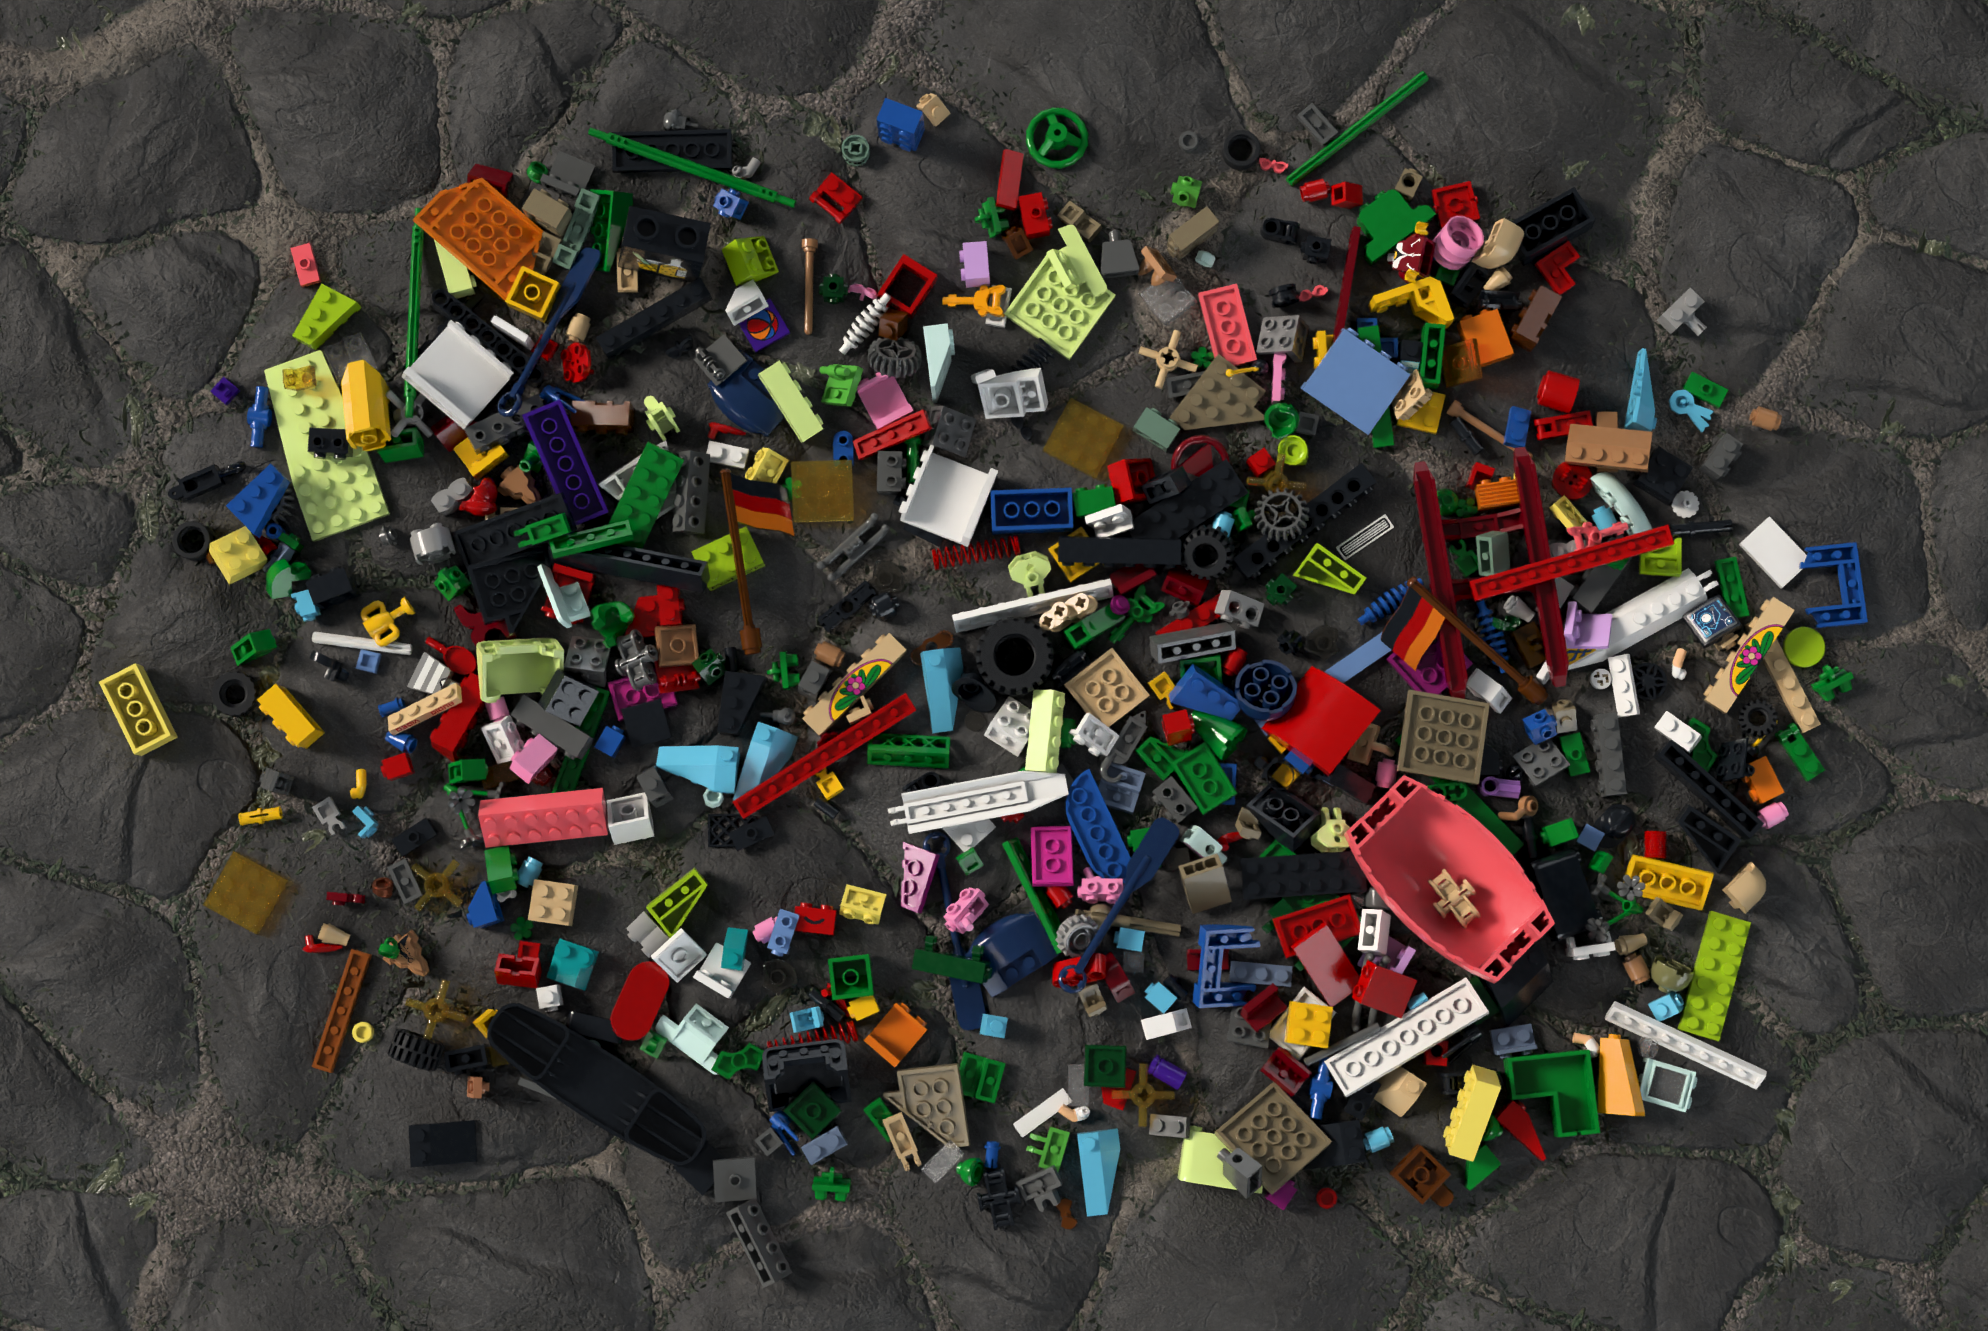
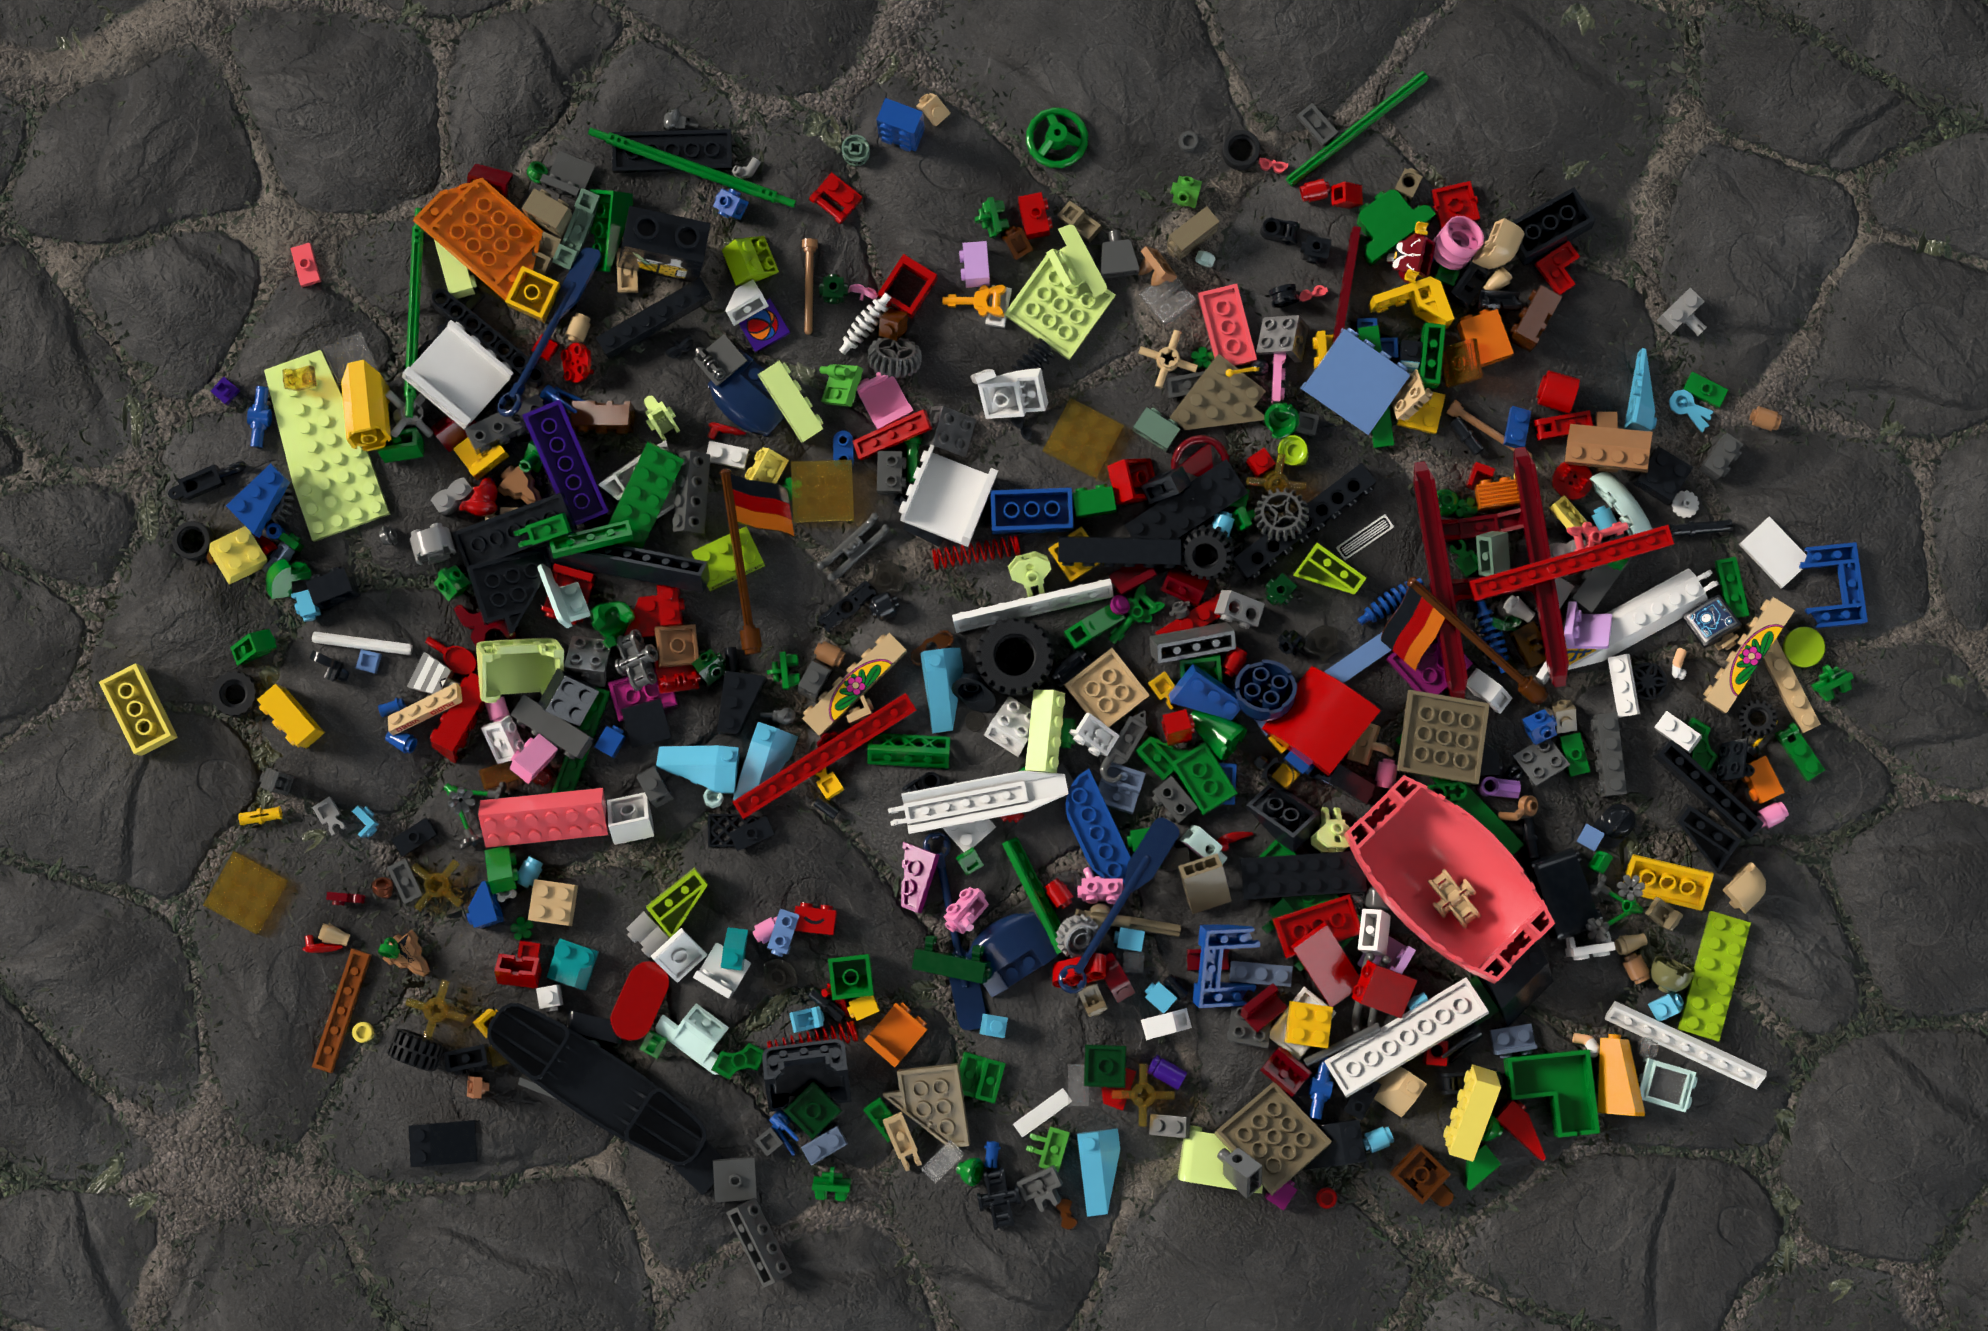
(324, 316): lime wedge -> none
(329, 442): black brick -> none
(361, 782): yellow arm -> none
(384, 620): yellow piece -> none
(397, 767): red brick -> none
(467, 771): green slope -> none
(512, 332): white tile -> none
(862, 904): light yellow bracket -> none
(939, 348): light aqua slope -> none
(1009, 179): red tile -> none
(1052, 856): dark pink tile -> none
(1066, 613): tan axle -> none
(1076, 1114): arm -> none
(1111, 521): white bracket -> none
(1247, 825): dark tan bracket -> none
(1559, 832): green slope -> none
(1600, 679): white tile -> none
(1655, 844): red piece -> none
(1663, 561): lime wing -> none

